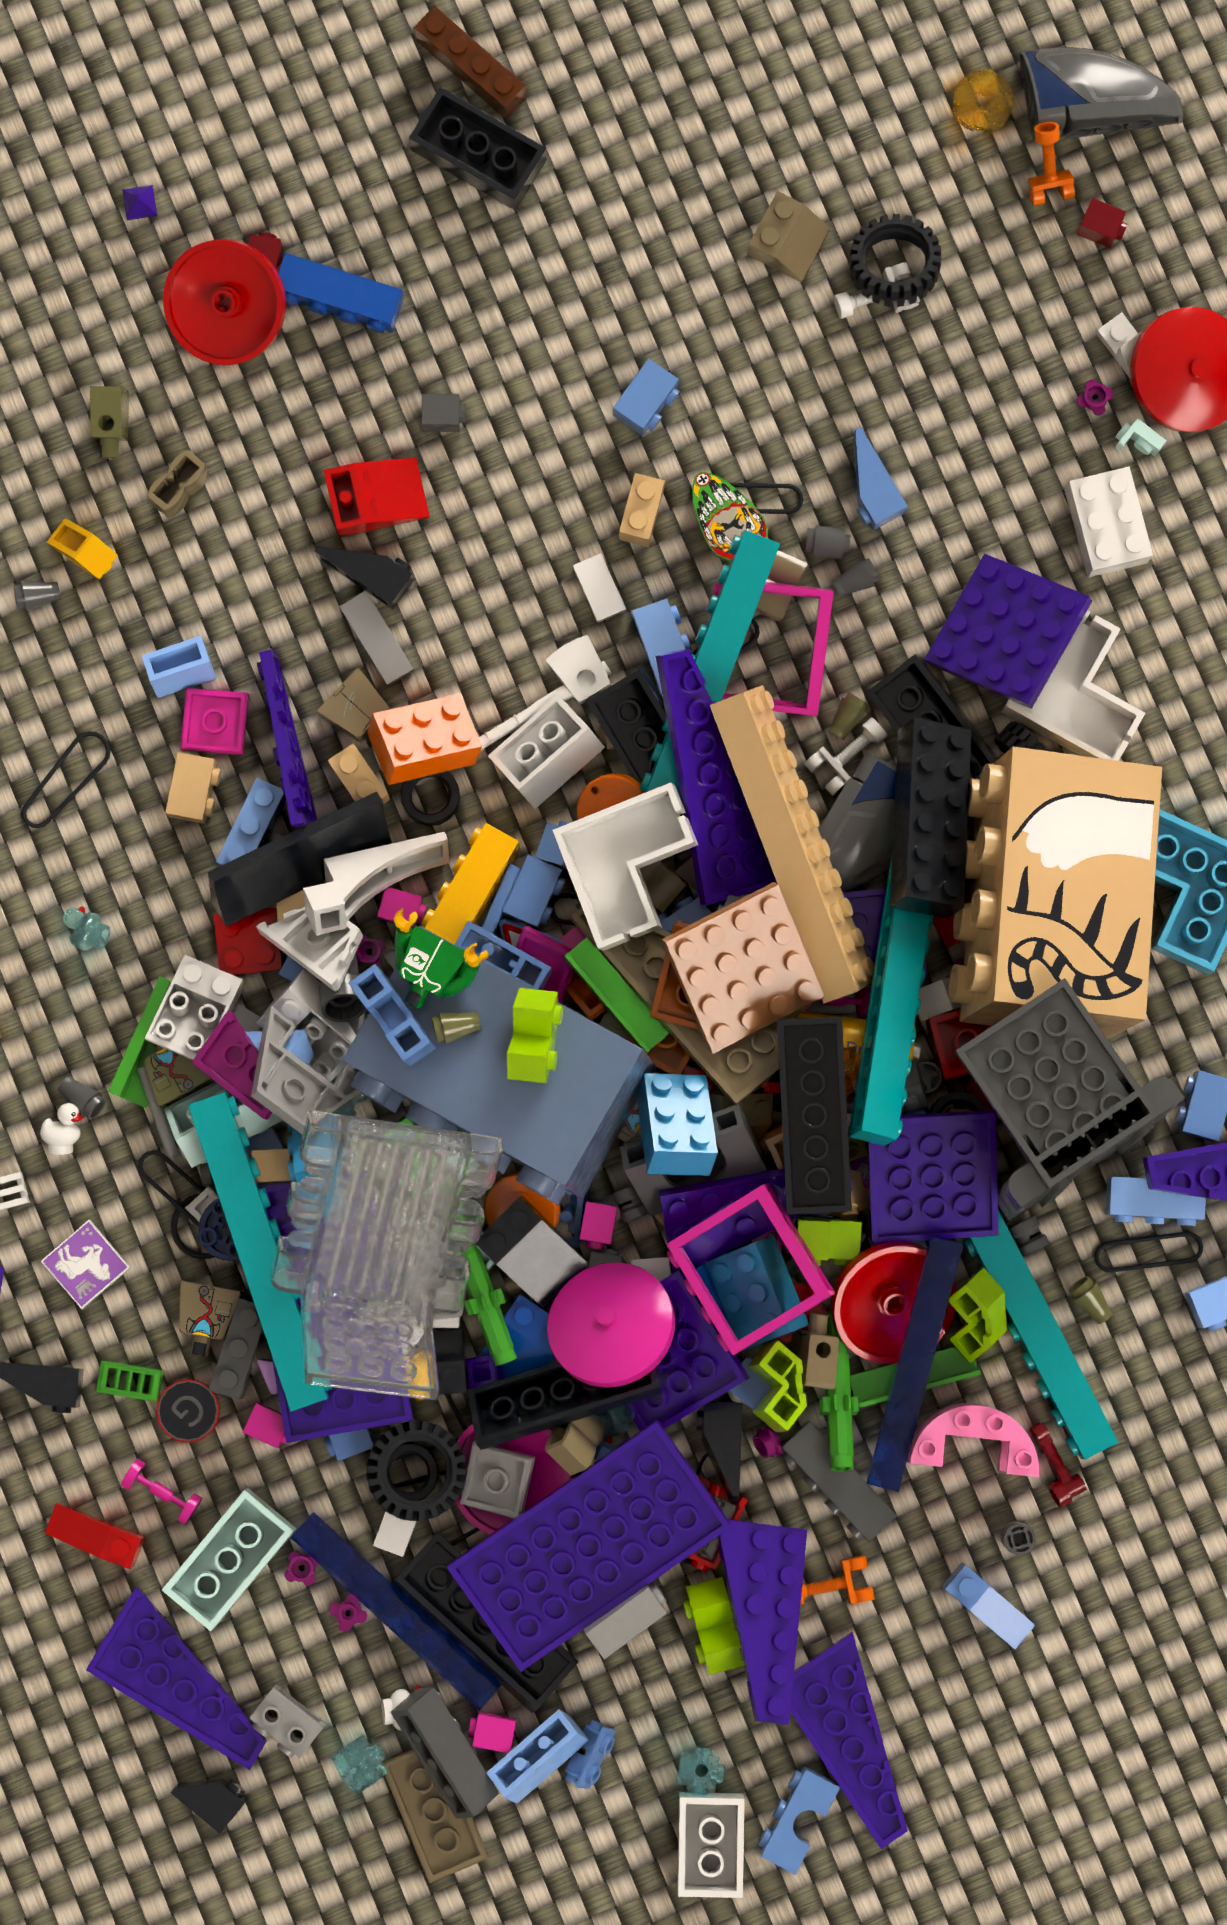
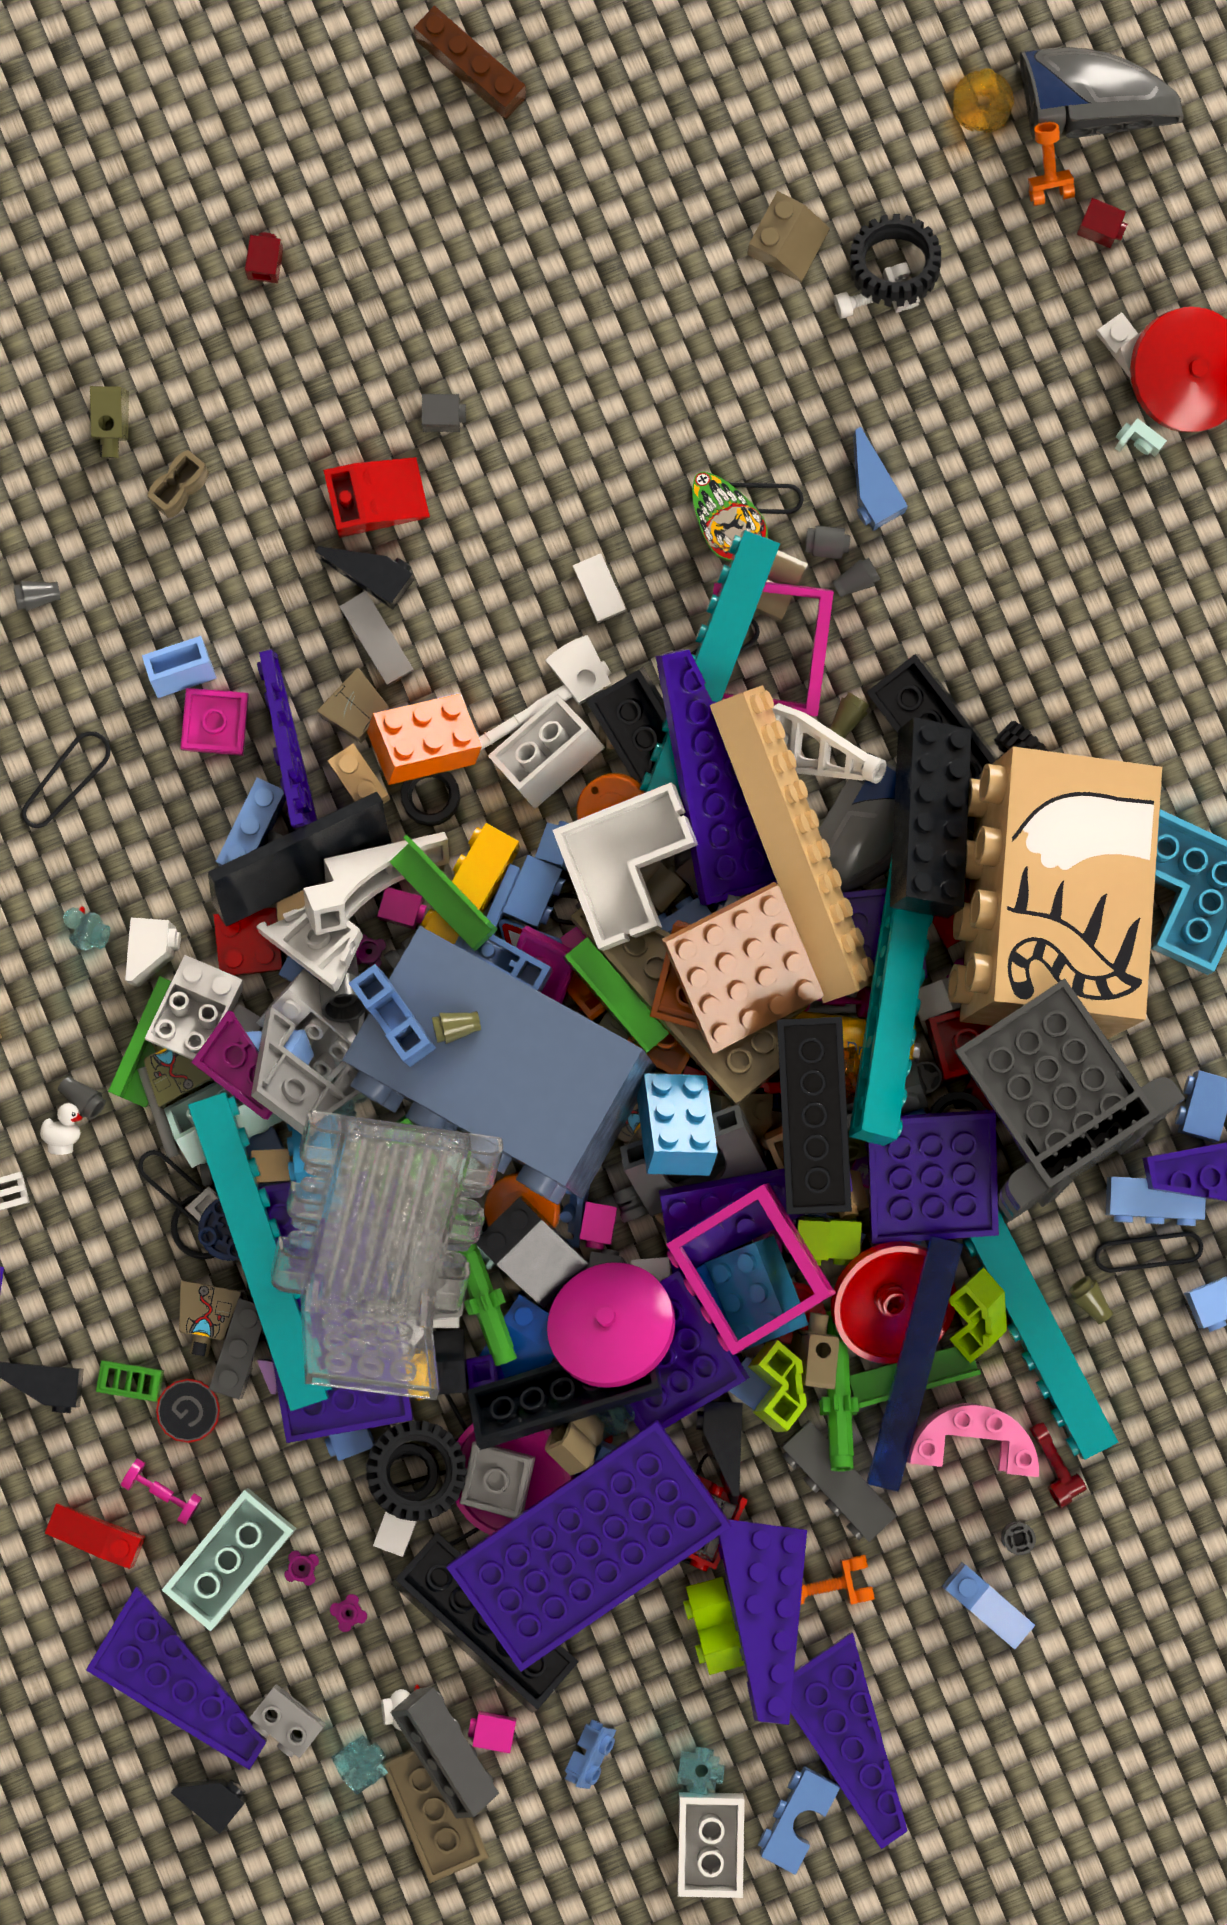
(82, 548): yellow slope -> none
(85, 1264): tile -> none
(139, 202): dark purple slope -> none
(149, 948): none -> white slope
(192, 788): tan brick -> none
(224, 301): red dish -> none
(266, 1425): dark pink brick -> none
(340, 293): blue brick -> none
(396, 1611): clear blue plate -> none
(431, 962): green torso -> none
(443, 895): none -> bright green panel
(478, 148): black brick -> none
(534, 1035): lime brick -> none
(537, 1756): light blue brick -> none
(627, 1620): light grey brick -> none
(641, 510): tan brick -> none
(646, 398): medium blue brick -> none
(659, 632): light blue brick -> none
(767, 1442): magenta plate -> none
(798, 722): none -> white plate
(872, 733): white bar -> none
(1008, 630): dark purple plate -> none
(1029, 1236): dark grey wheel -> none
(1076, 710): white piece -> none
(1102, 392): magenta plate -> none
(1108, 522): white brick -> none

